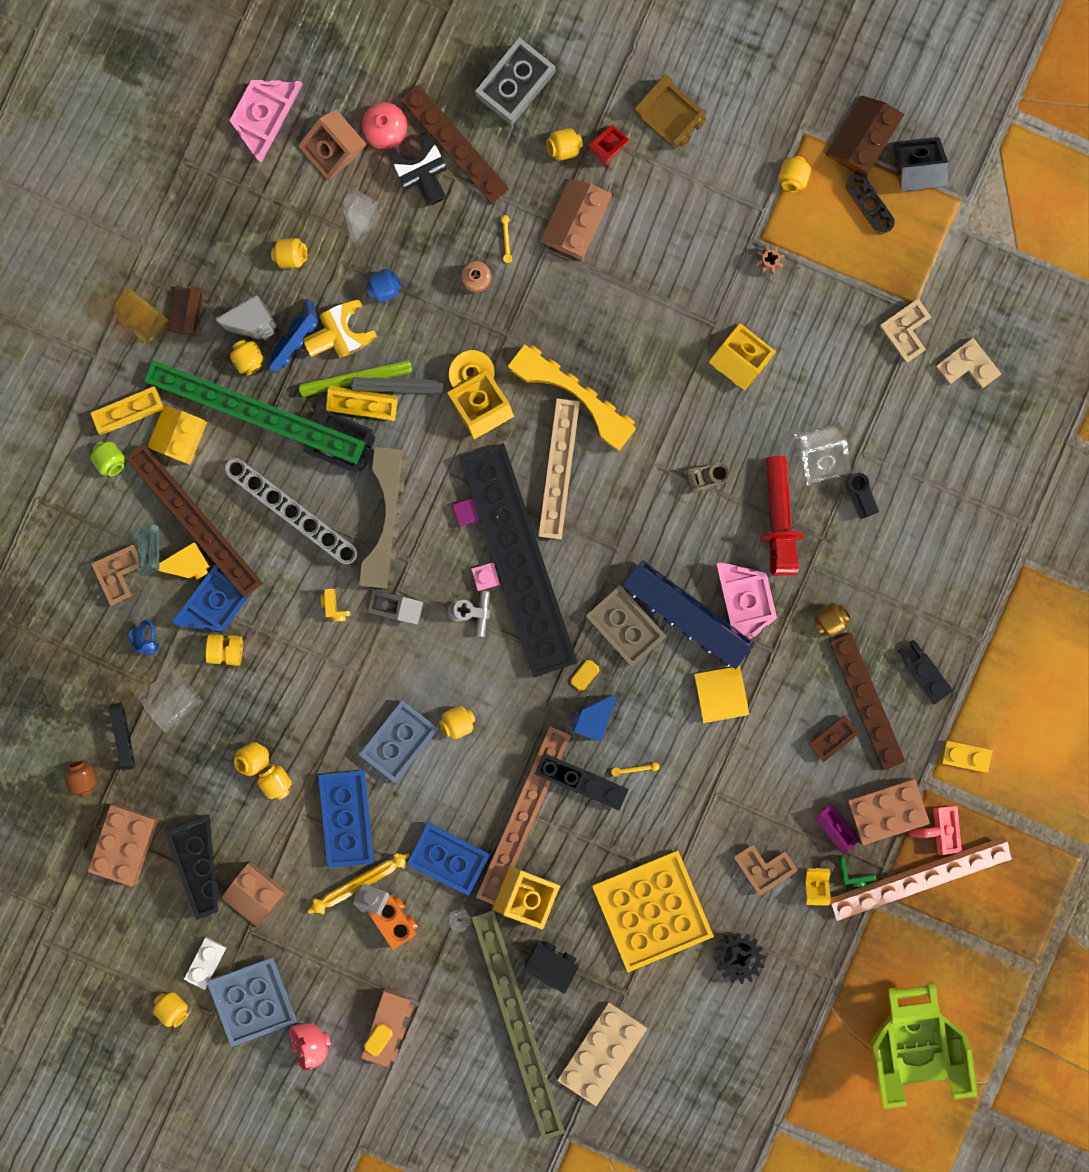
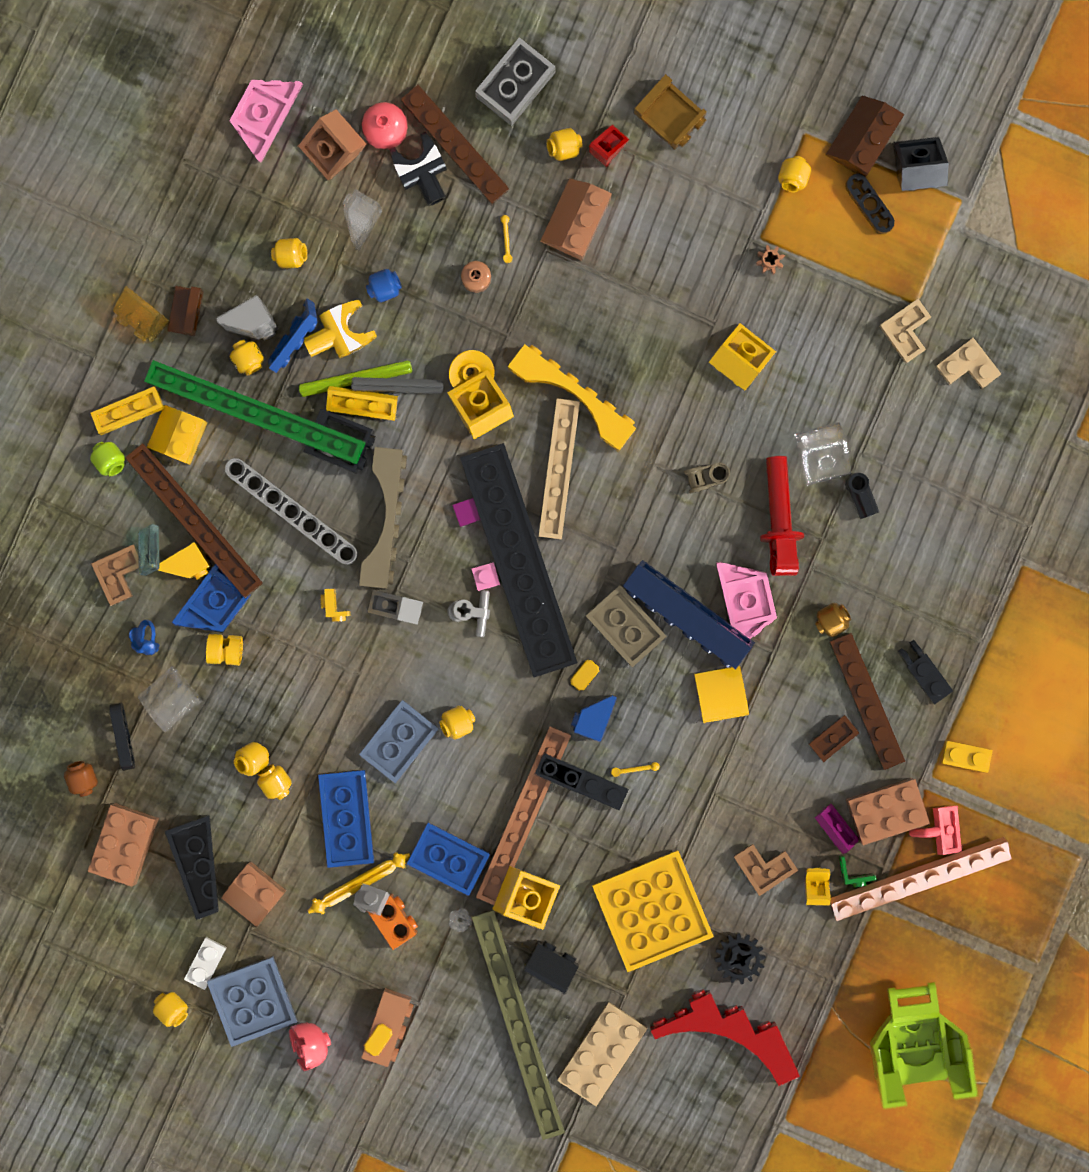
(734, 1024): none -> red arch

